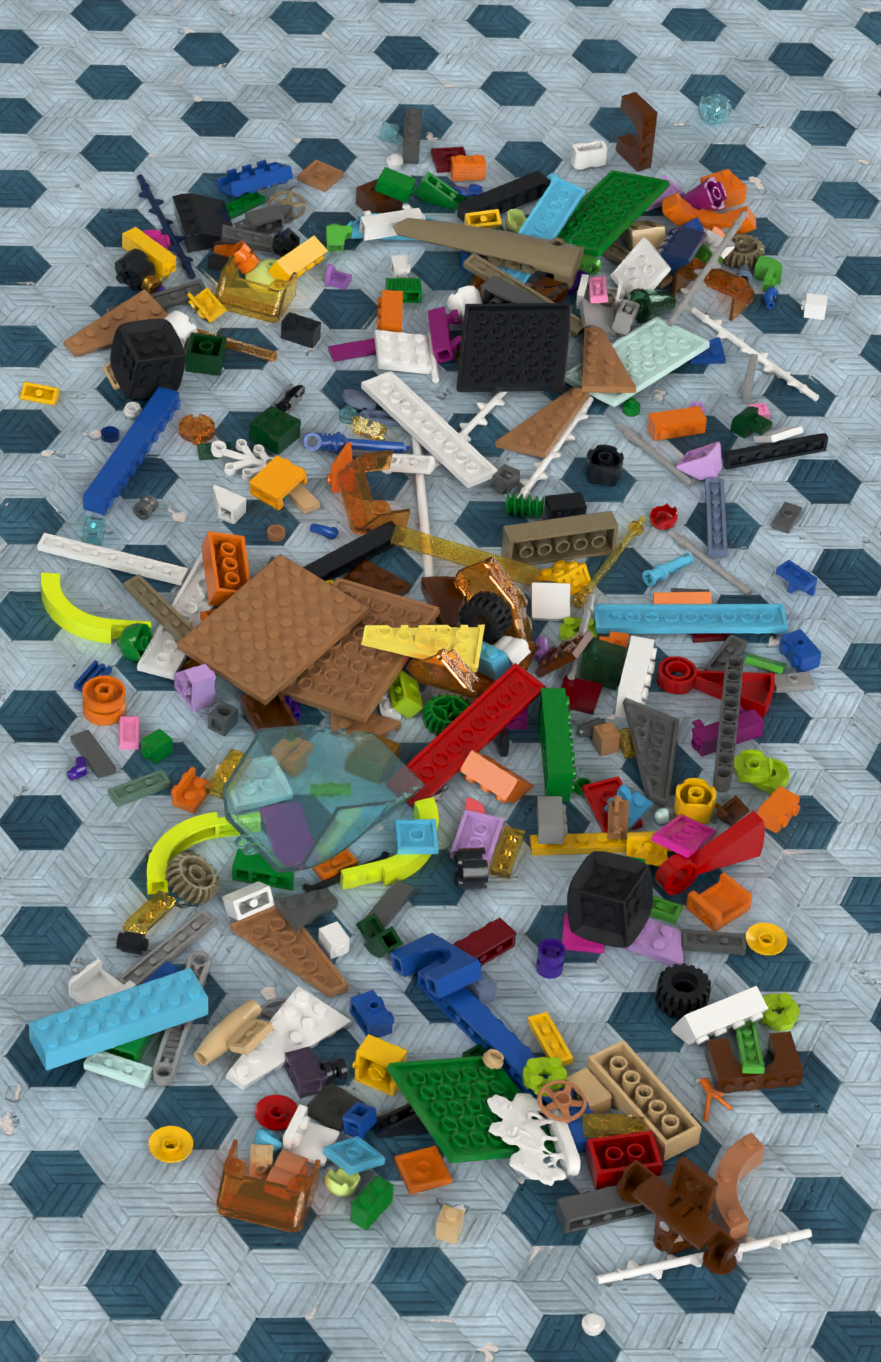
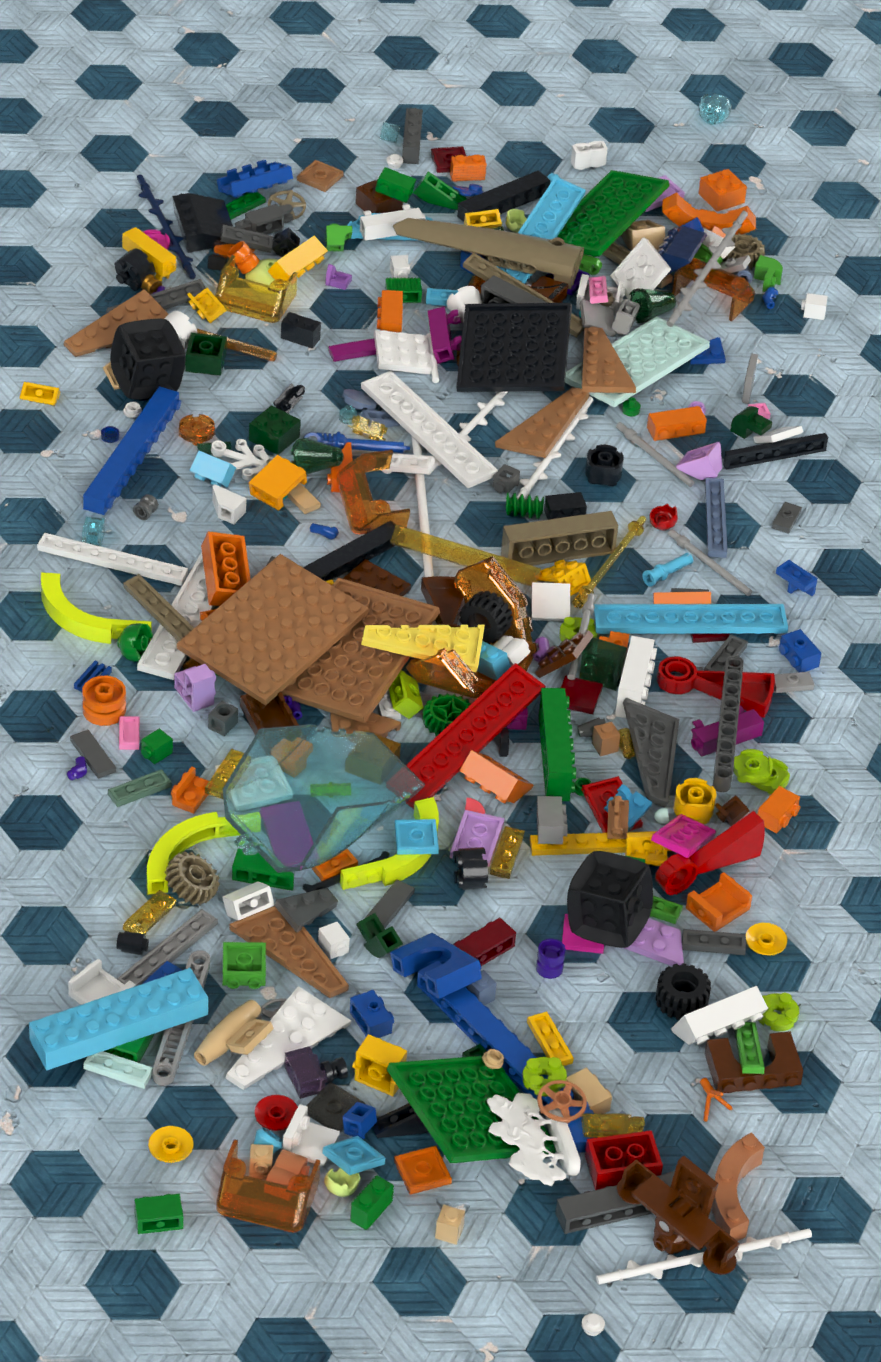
(158, 1213): none -> green brick
(212, 469): none -> medium azure brick
(244, 964): none -> bright green plate
(276, 533): medium nougat tile -> none
(315, 455): none -> clear green cone
(438, 296): none -> medium azure plate
(638, 150): reddish brown arch -> none
(642, 1094): tan brick -> none
(707, 195): magenta cone -> none
(735, 264): none -> light grey plate
(762, 357): white plant -> none
(765, 663): bright green tile -> none

